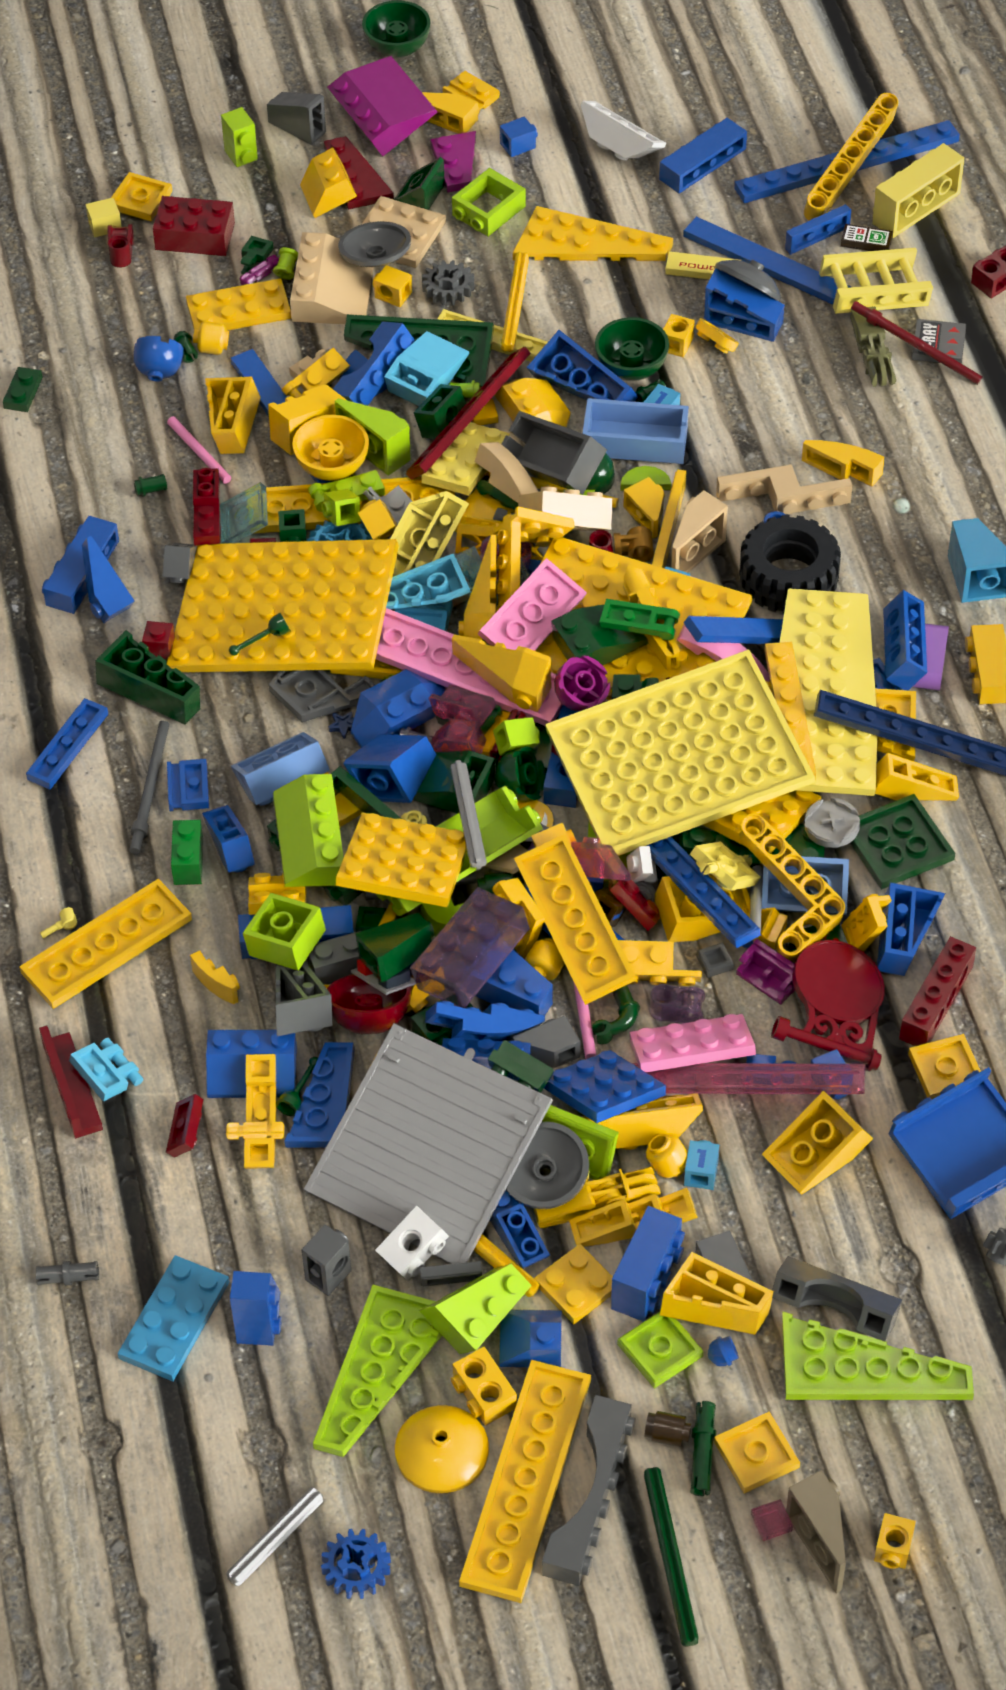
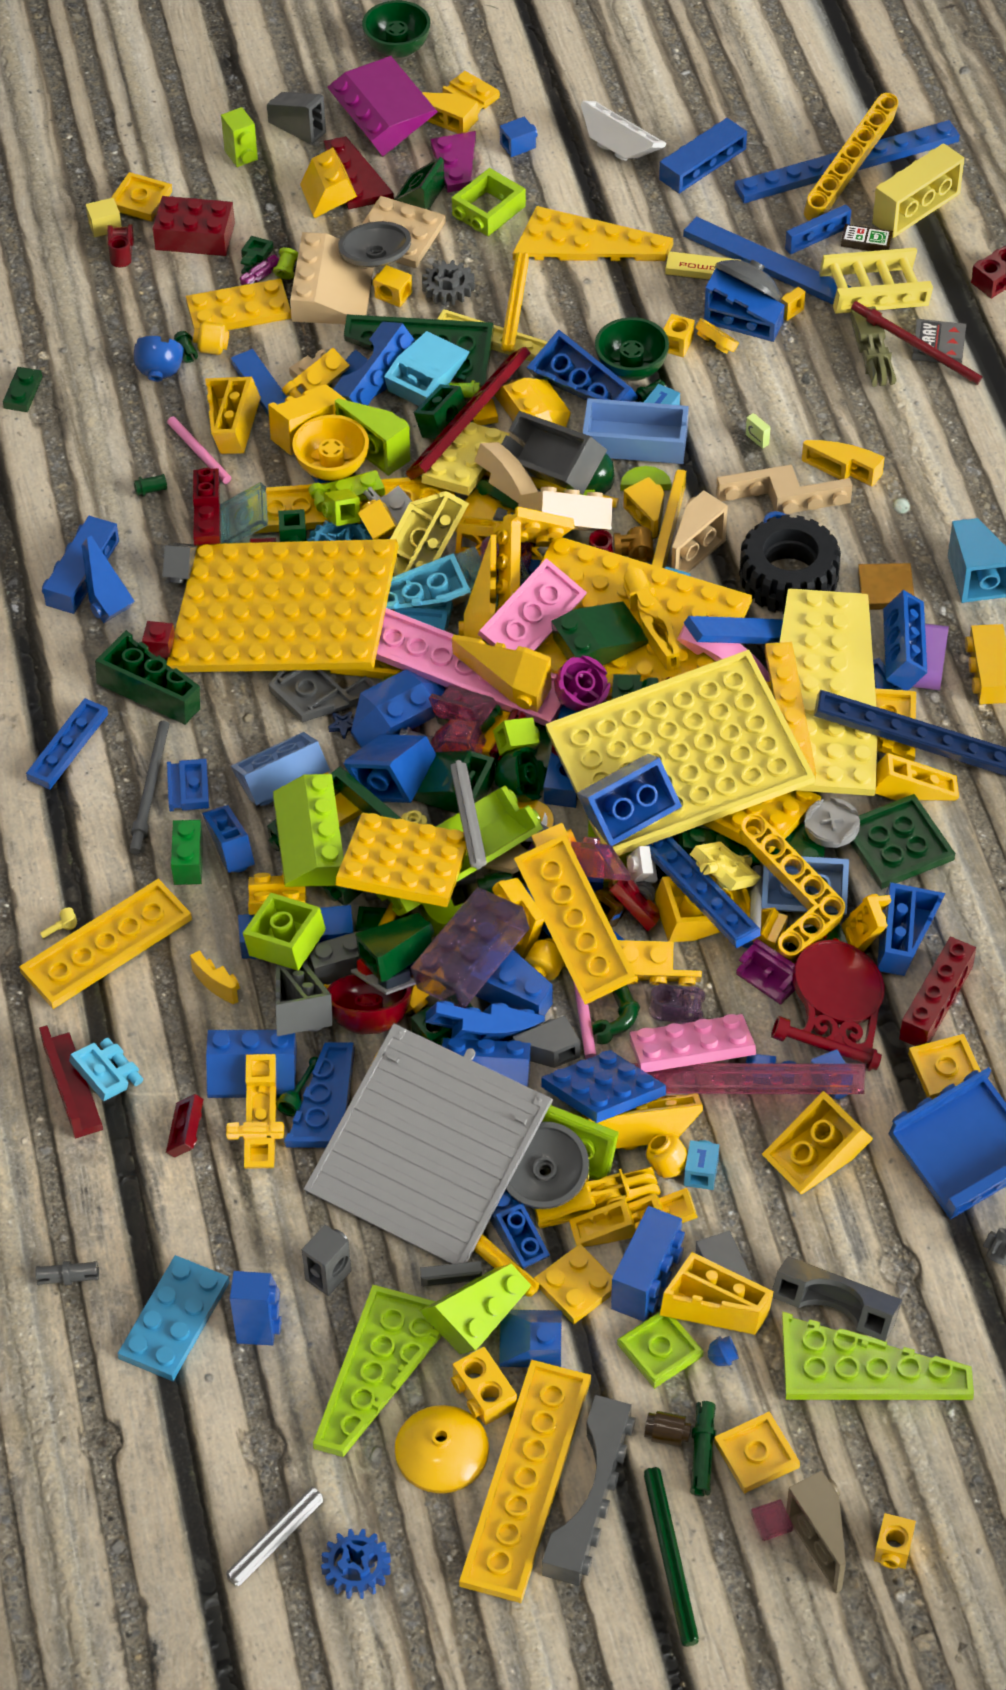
(276, 626): dark green hinge -> none
(396, 1246): white brick -> none
(520, 1066): dark green bracket -> none
(629, 799): none -> blue slope
(639, 618): green plate -> none
(715, 960): dark grey tile -> none
(758, 430): none -> yellowish green tile
(793, 303): none -> yellow plate
(884, 582): none -> pearl gold tile

